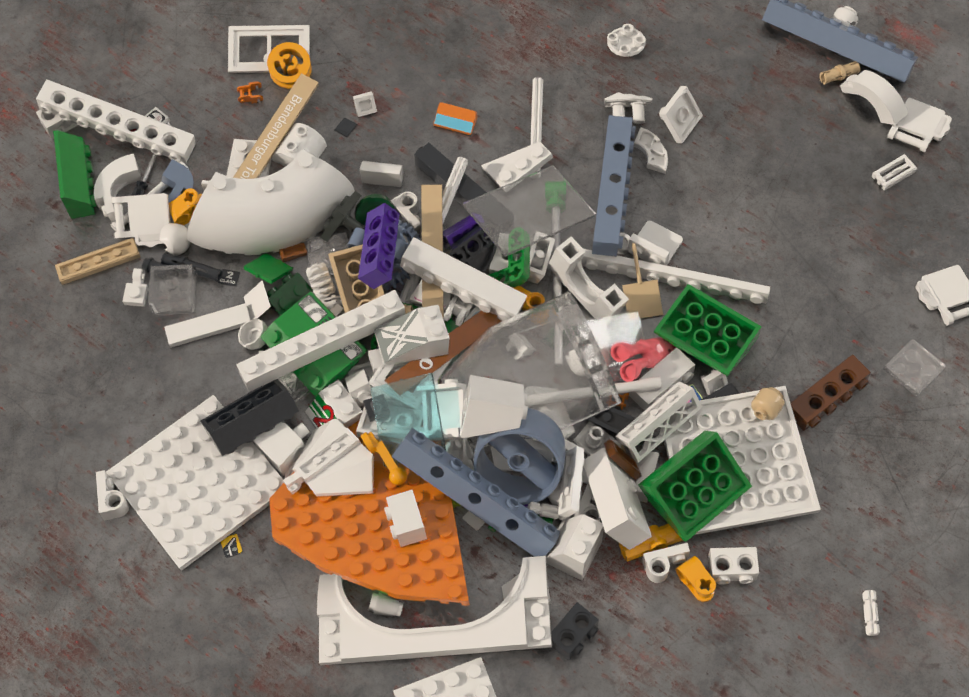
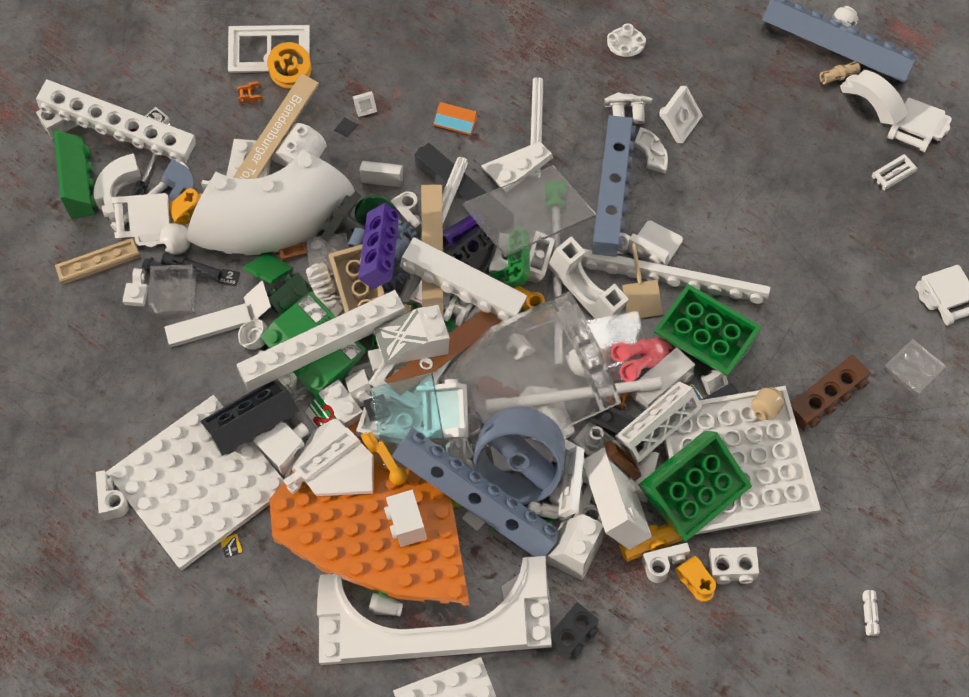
(492, 406): white slope -> none

